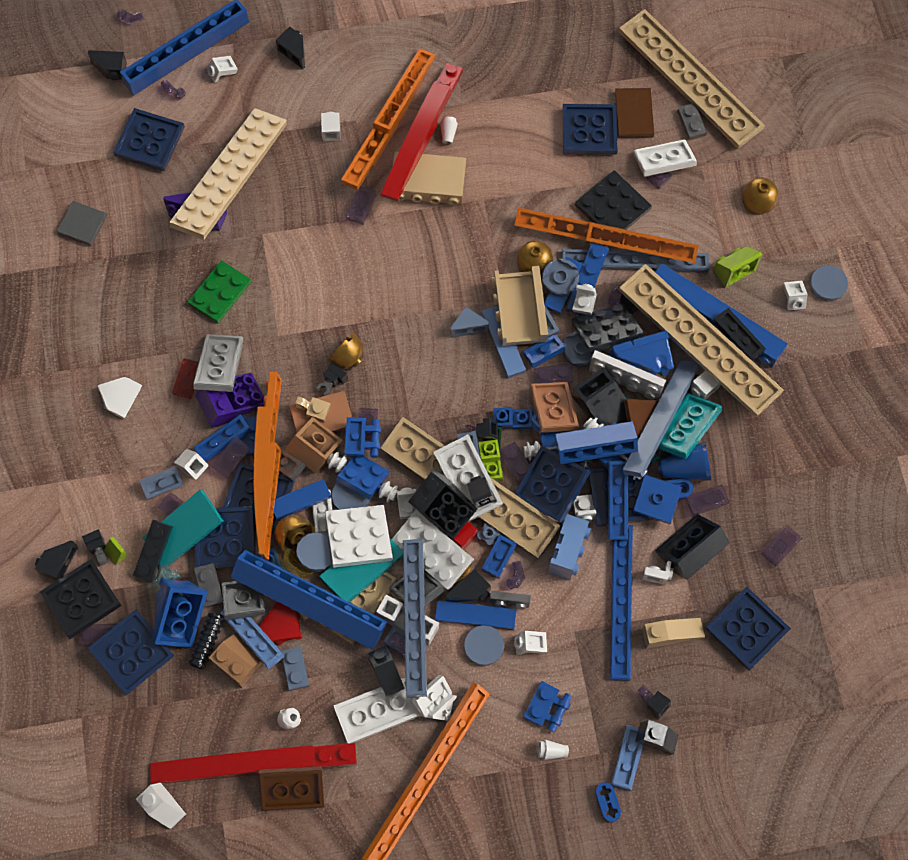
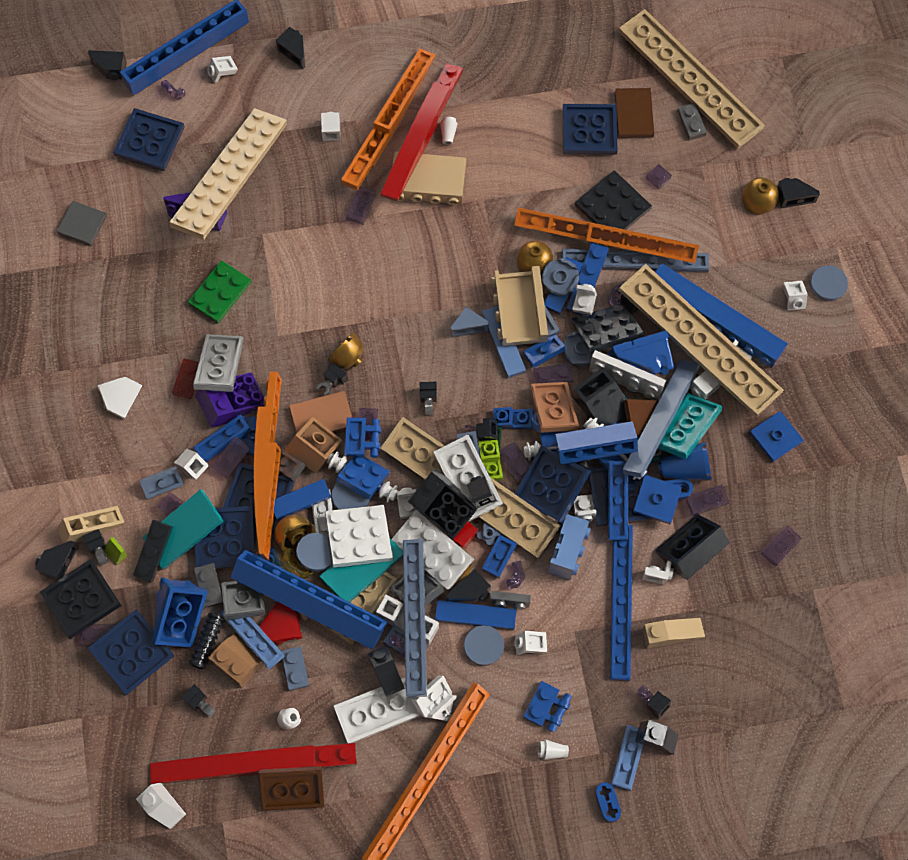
(76, 526): none -> tan slope
(129, 18): clear purple arm -> none
(164, 571): clear light blue tile -> none
(196, 699): none -> black piece
(316, 408): tan plate -> none
(428, 394): none -> black piece
(664, 157): white tile -> none
(737, 265): lime slope -> none
(739, 334): black plate -> none
(748, 628): dark blue plate -> none
(776, 436): none -> blue plate
(796, 192): none -> black slope

